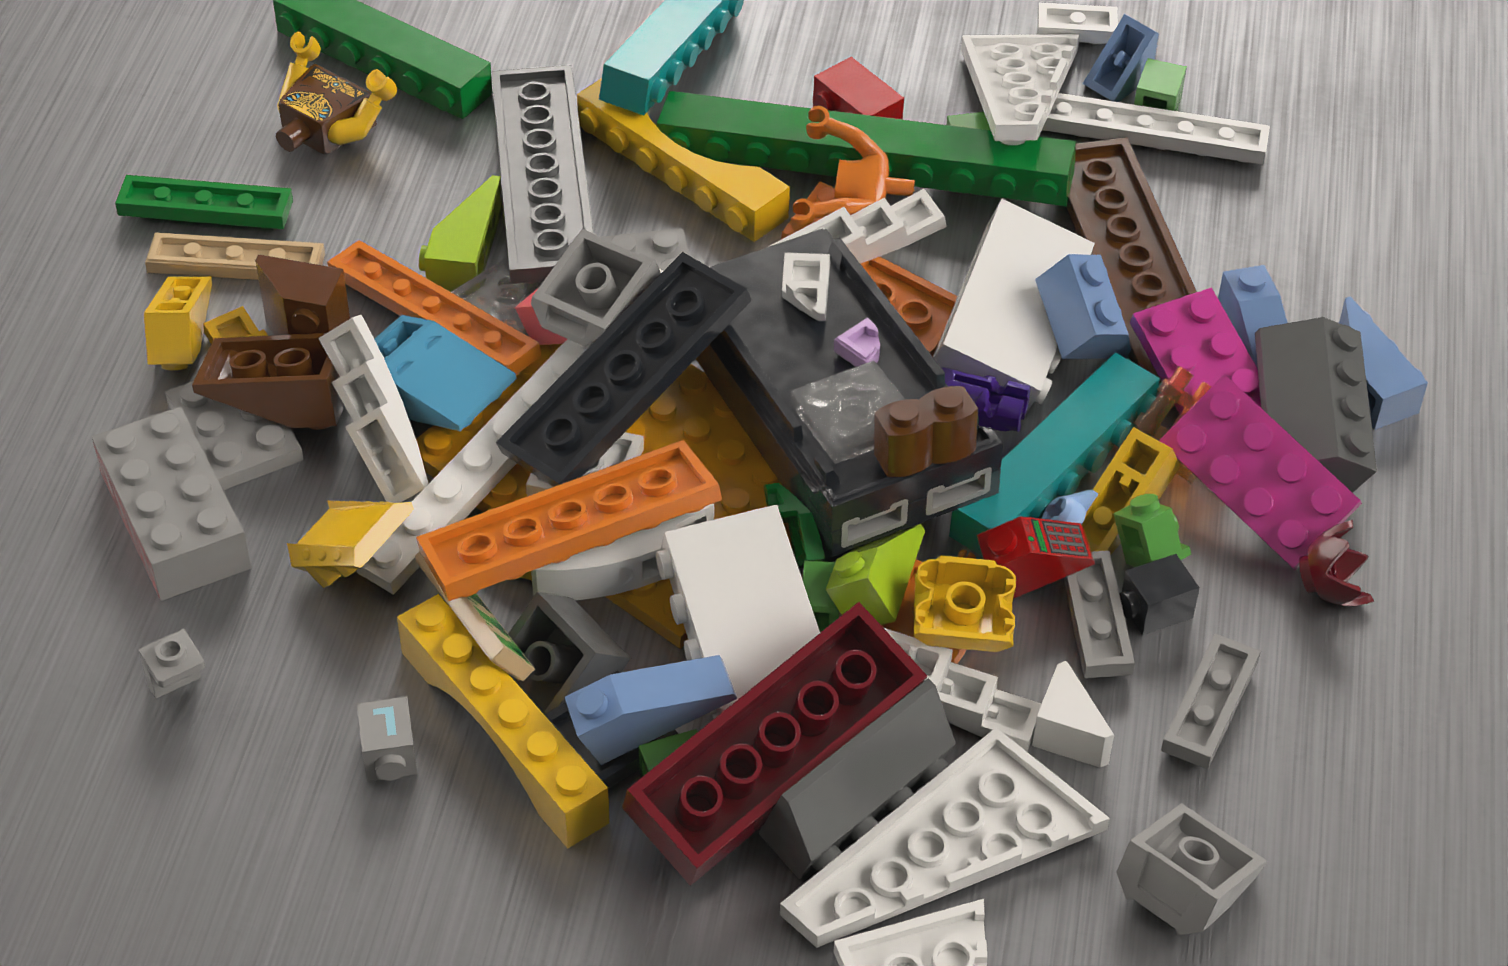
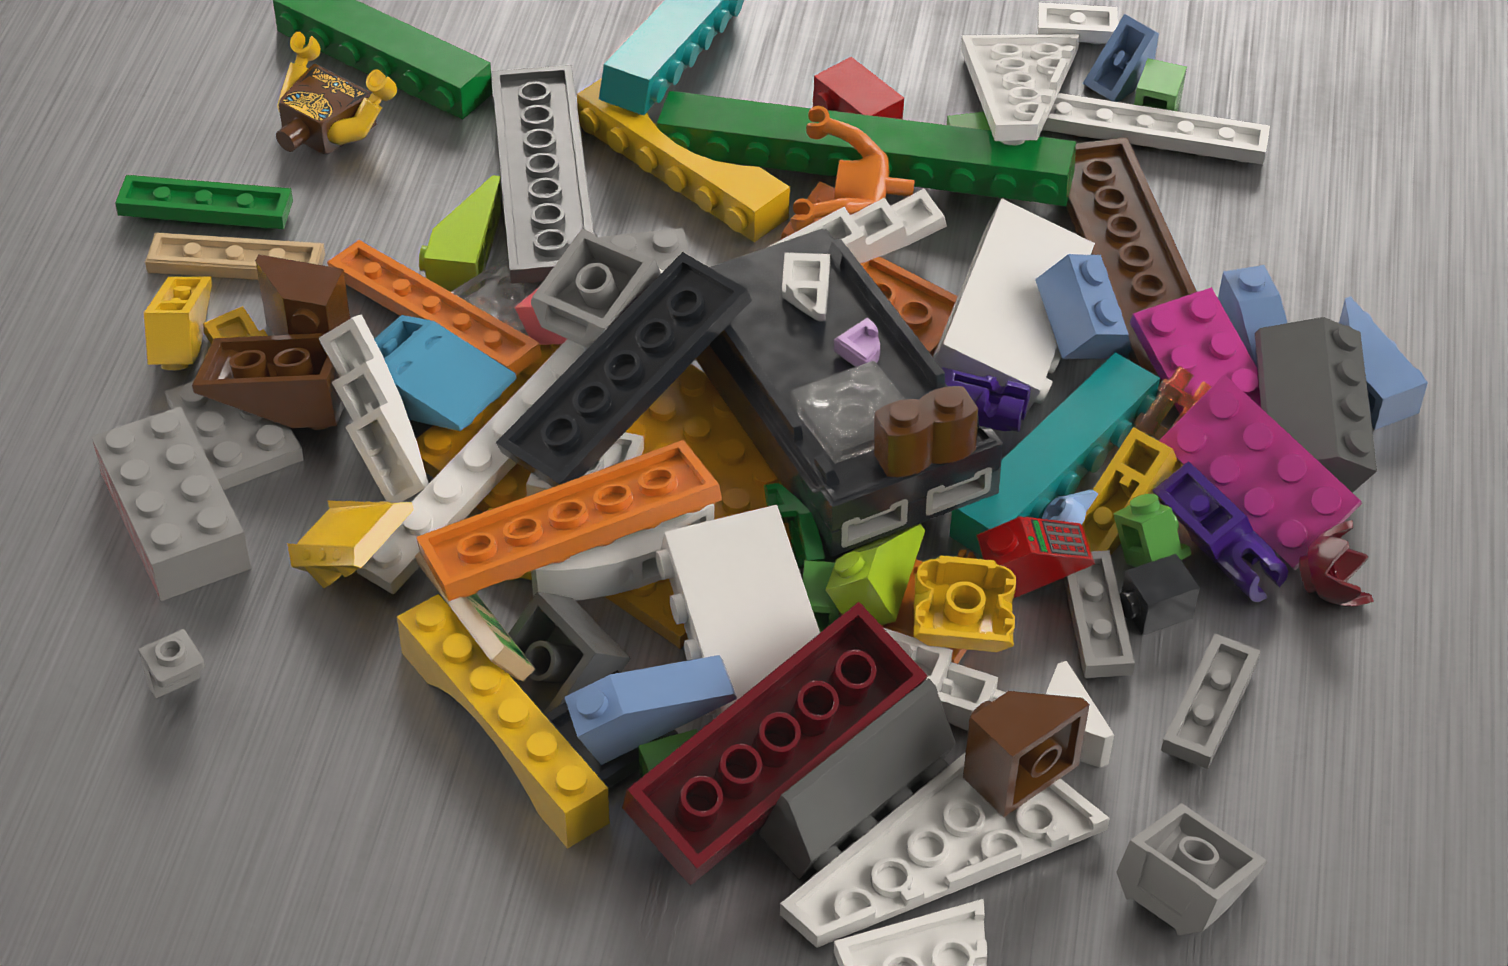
(386, 739): light grey brick -> none
(1023, 745): none -> reddish brown slope
(1220, 530): none -> dark purple plate

